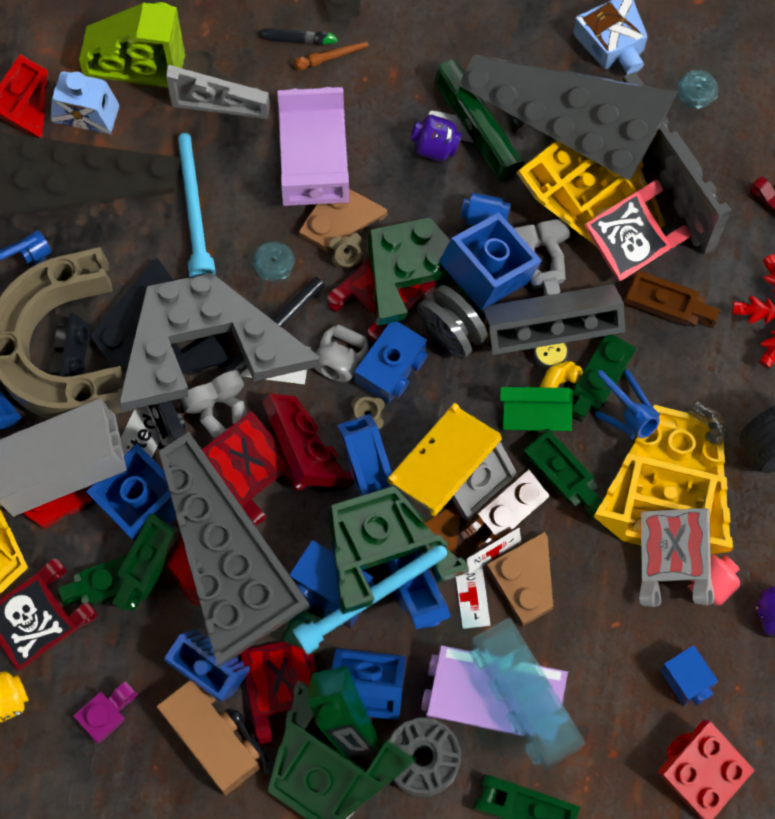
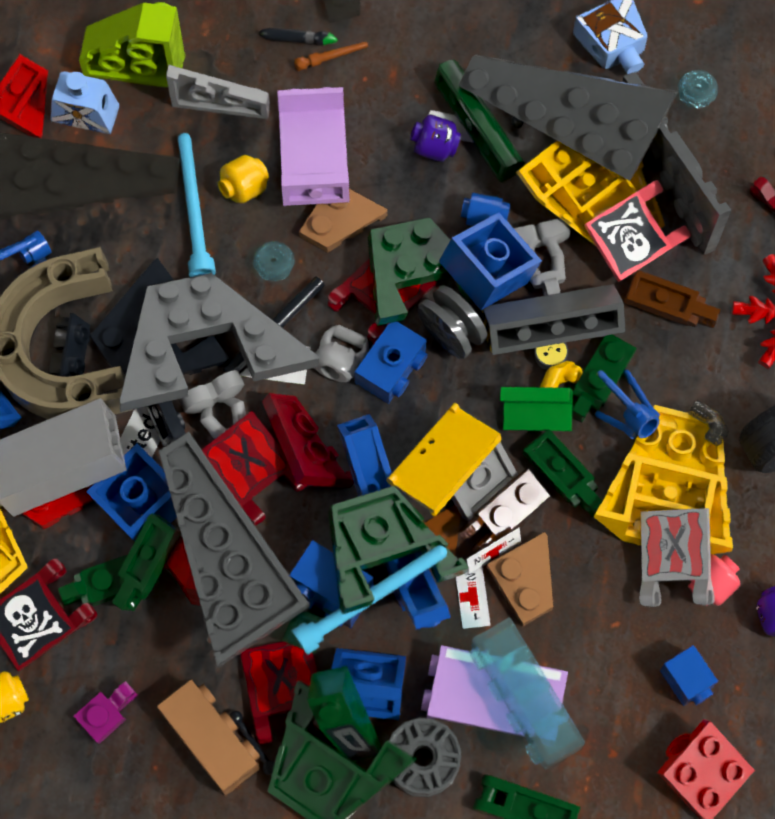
(195, 659): blue brick -> none
(243, 179): none -> yellow head
(350, 258): dark tan plate -> none
(373, 405): dark tan plate -> none

